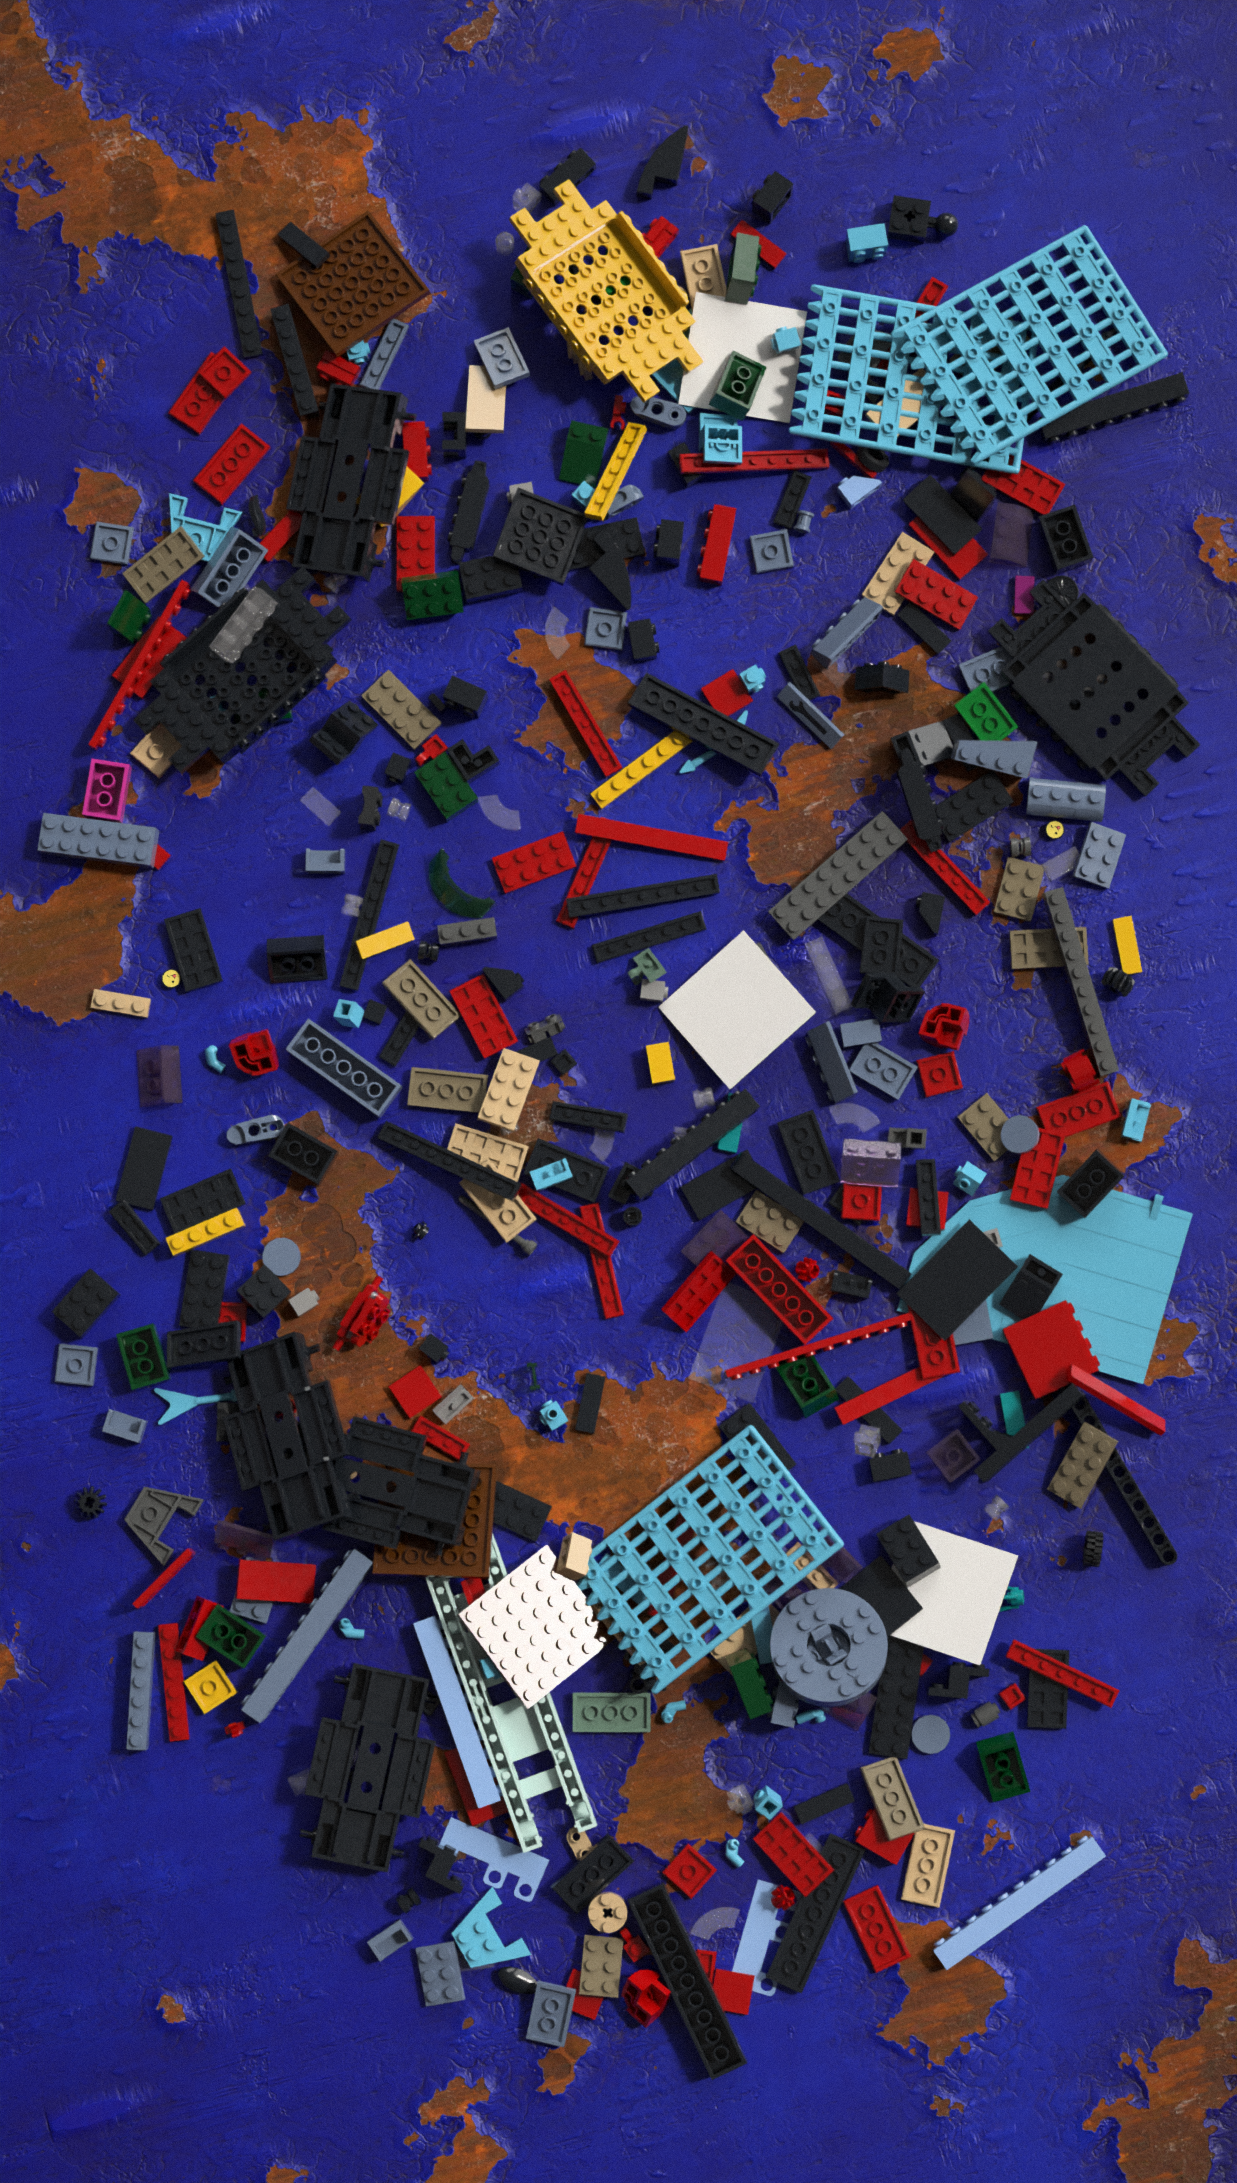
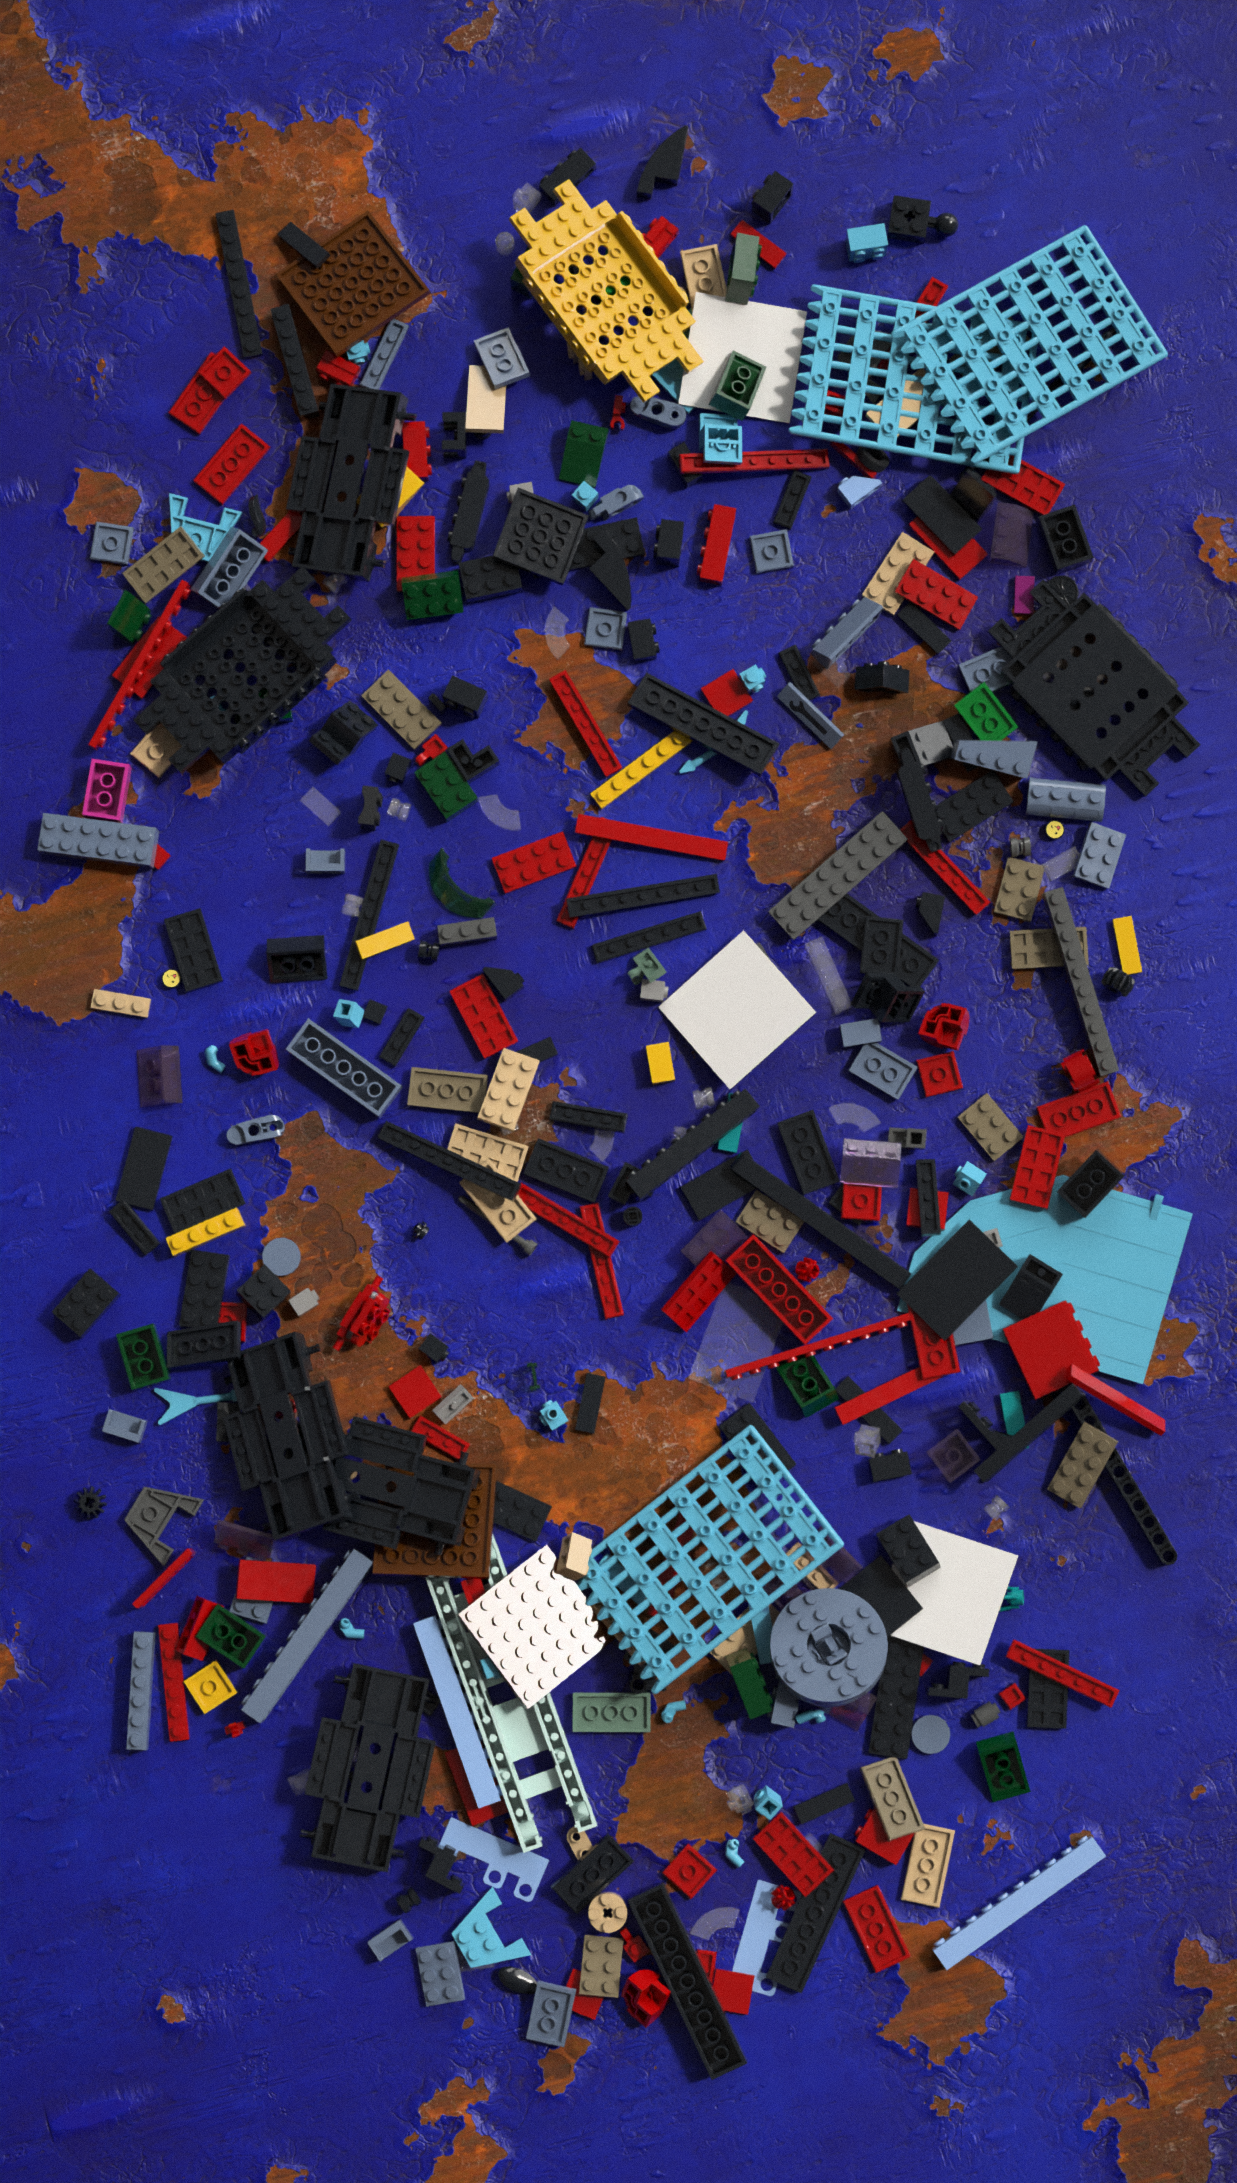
(76, 1364): sand blue tile -> none
(243, 624): clear brick -> none
(303, 1154): black brick -> none
(421, 999): dark tan tile -> none
(538, 1030): dark grey hinge -> none
(551, 1174): medium azure hinge -> none
(563, 1062): black tile -> none
(615, 471): yellow plate -> none
(785, 340): medium azure brick -> none
(803, 521): sand blue bush -> none
(831, 1062): sand blue slope -> none
(851, 1284): black hinge -> none
(1020, 1134): sand blue tile -> none
(1092, 1548): black tyre -> none
(1117, 406): black brick -> none
(1135, 1120): medium azure hinge -> none

